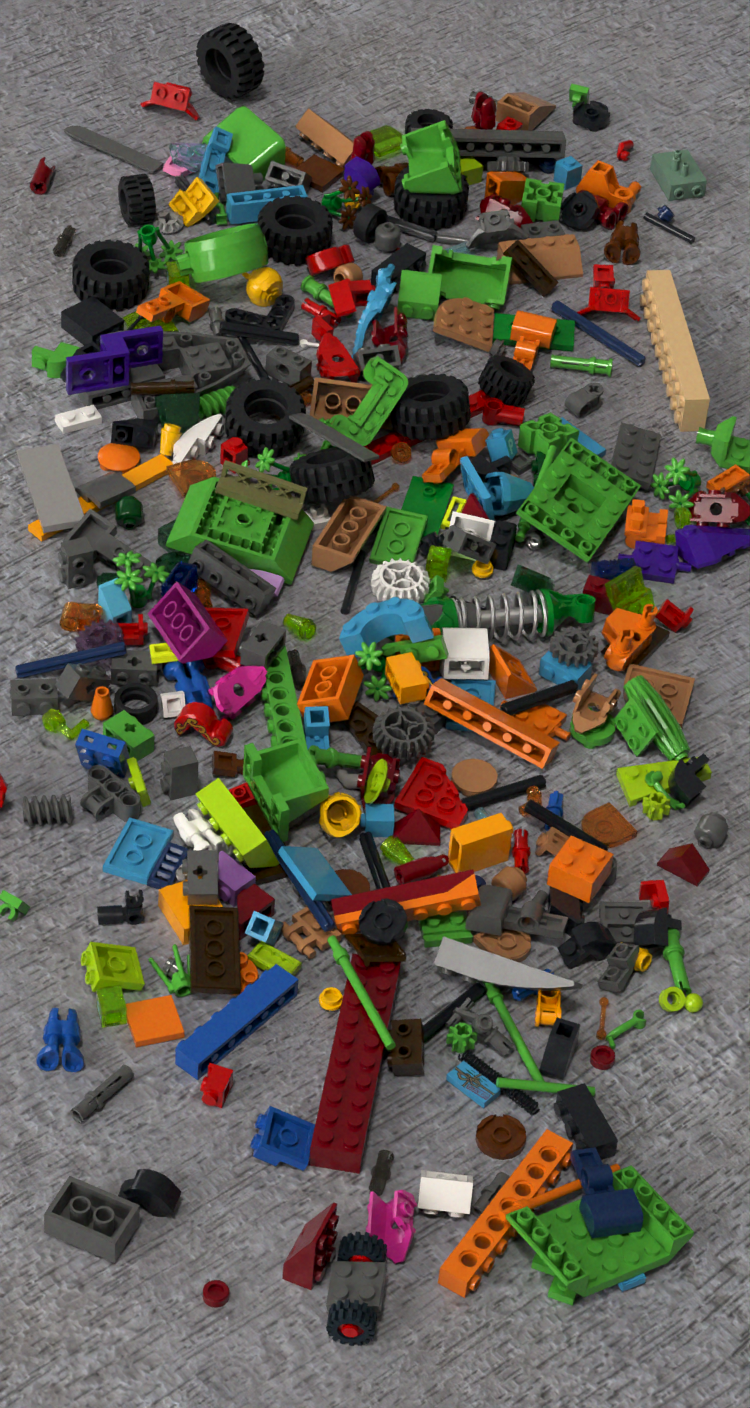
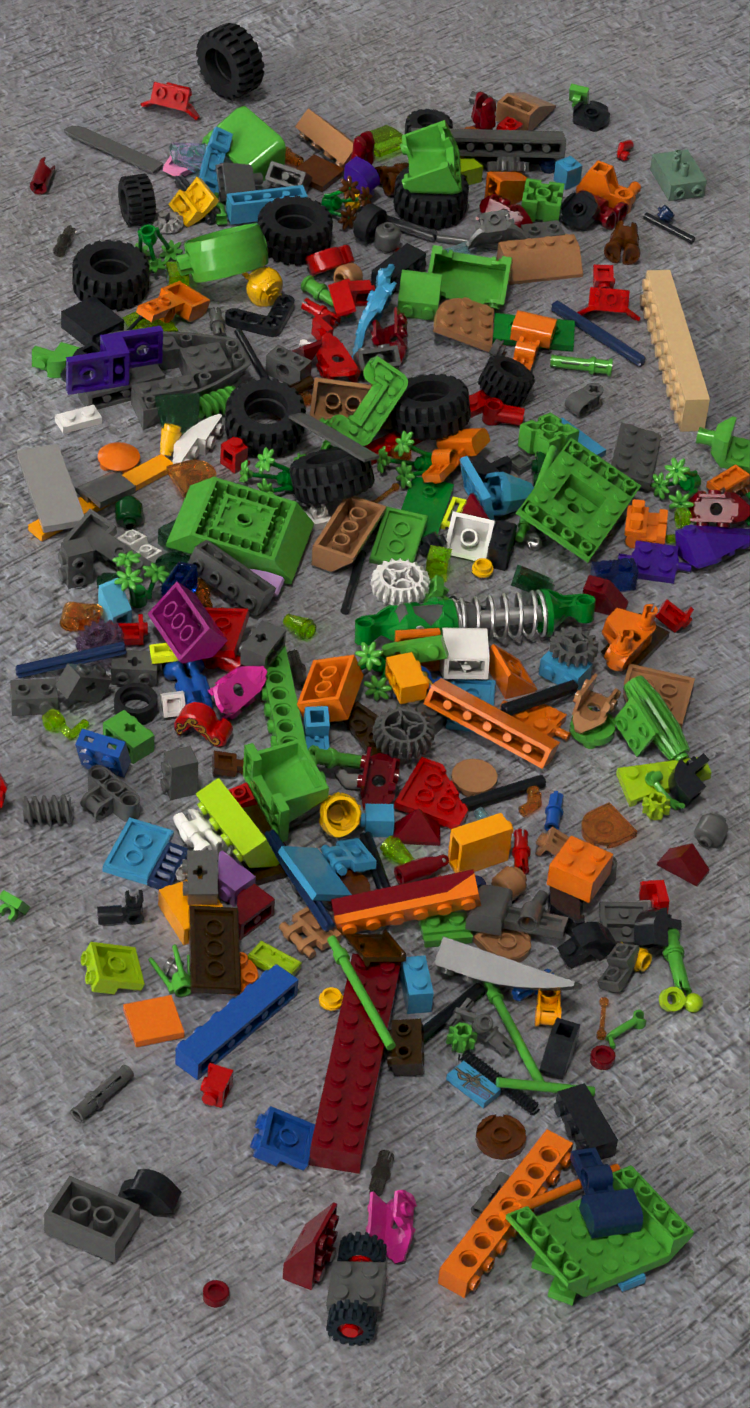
(61, 1032): blue piece -> none
(101, 705): orange cone -> none
(111, 1006): clear neon green brick -> none
(135, 432): black slope -> none
(137, 781): lime plate -> none
(139, 543): none -> white slope
(156, 388): dark brown pin -> none
(259, 333): black axle -> none
(260, 493): olive fence -> none
(264, 928): dark azure brick -> none
(309, 350): none -> dark red slope
(349, 854): none -> dark azure plate
(377, 781): lime dish -> none
(383, 922): black tile -> none
(384, 620): dark azure brick -> none
(405, 444): none -> bright green plant
(416, 985): none -> dark azure brick
(445, 1193): white slope -> none
(461, 540): dark grey torso -> none
(501, 444): dark azure brick -> none
(531, 268): dark brown plate -> none
(560, 824): black axle -> none
(629, 591): clear neon green slope -> none

